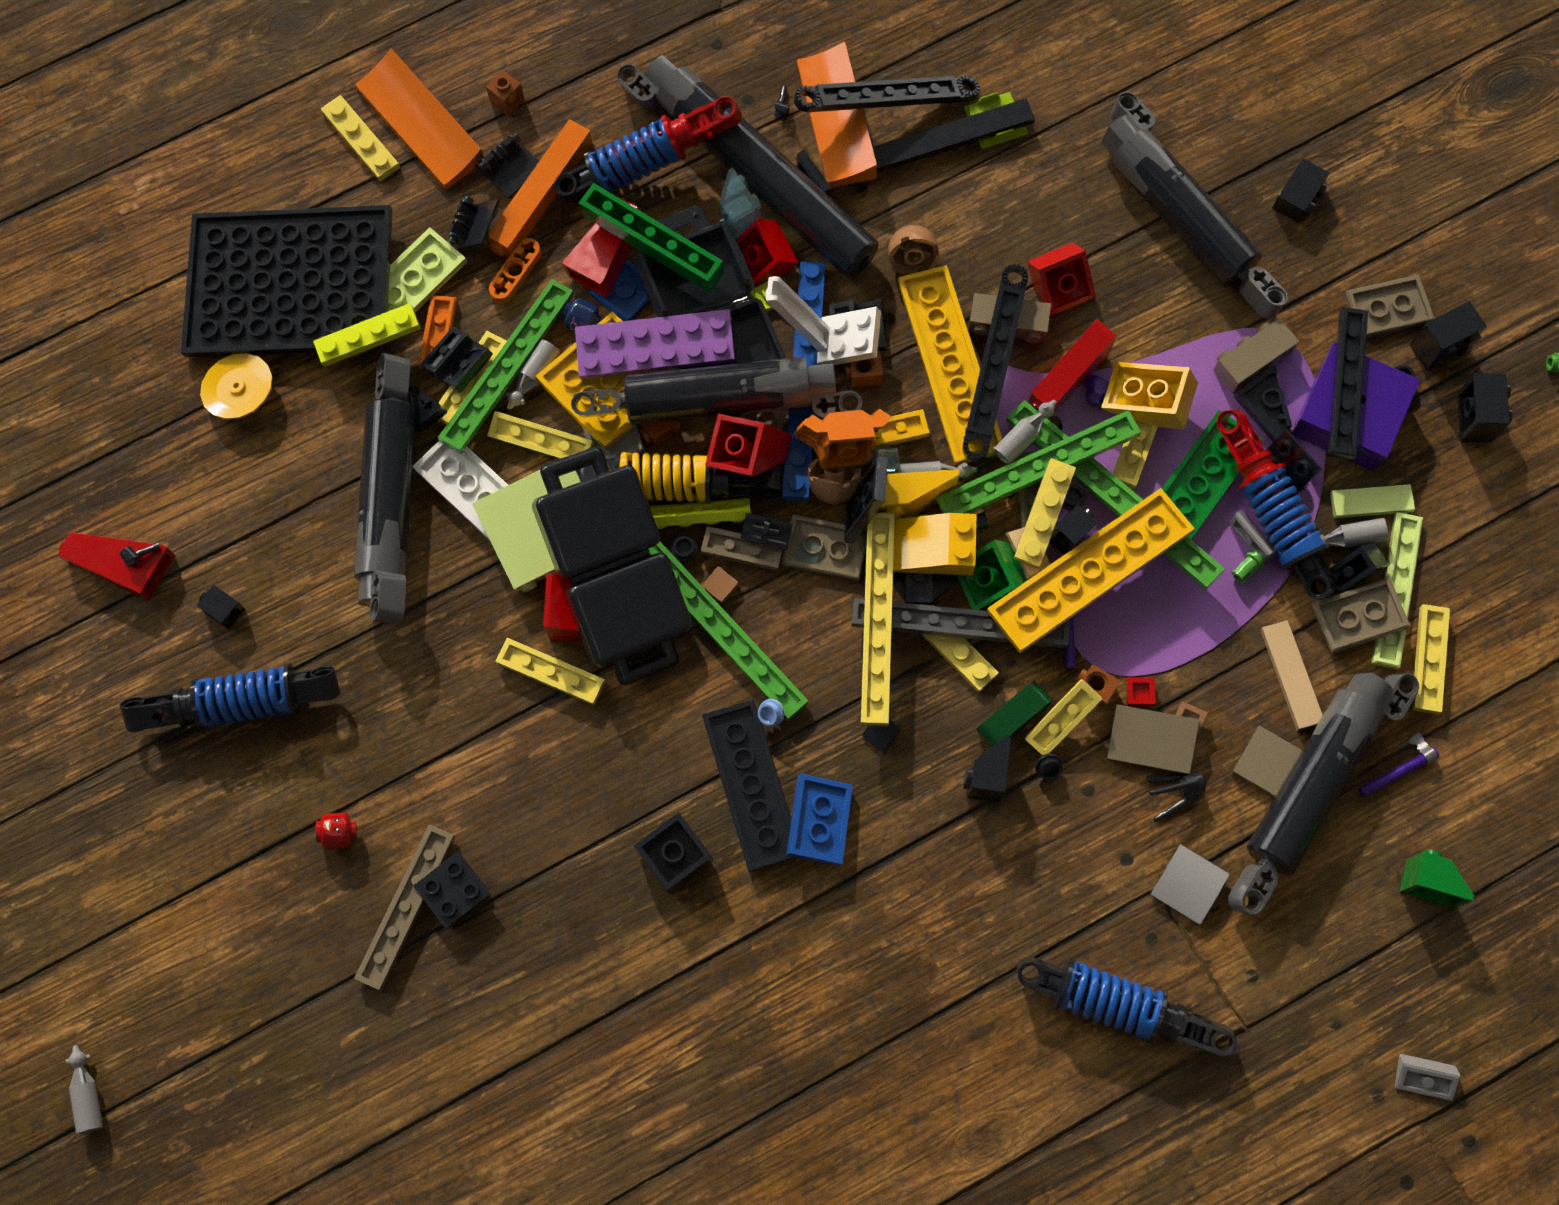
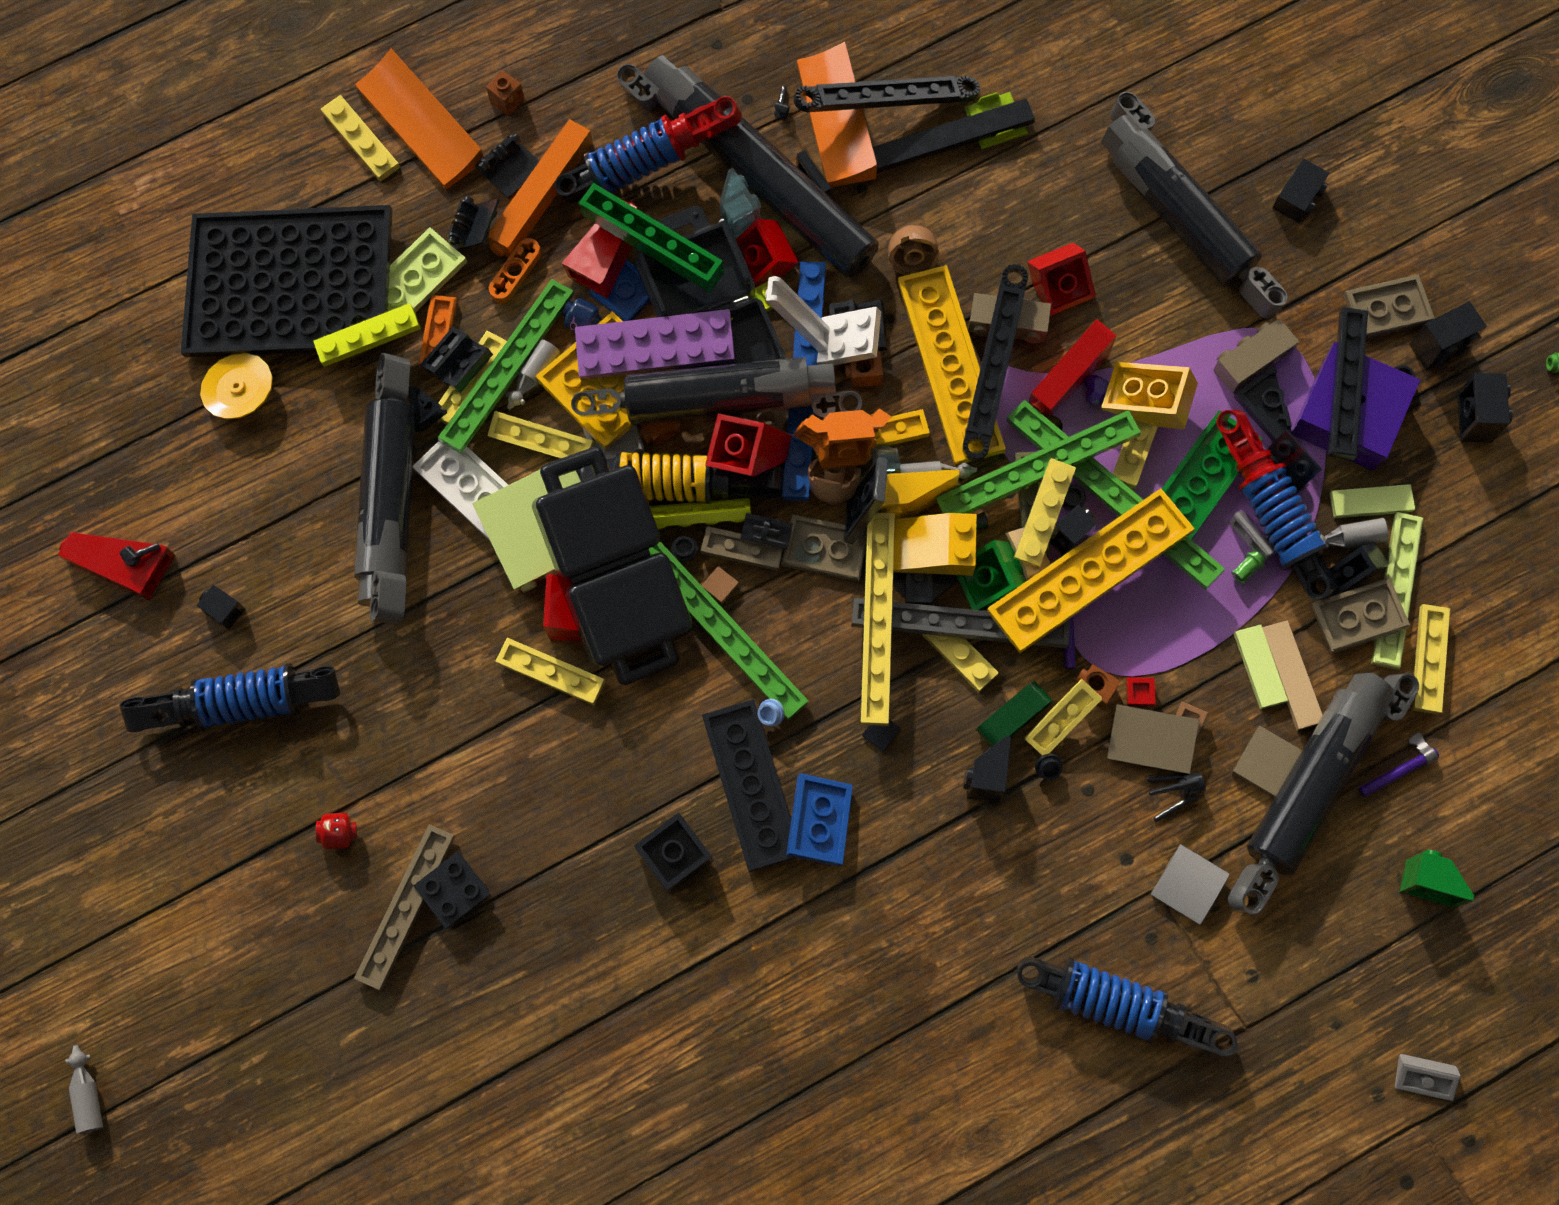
(1023, 434): light grey wheel -> none
(1260, 667): none -> yellowish green tile

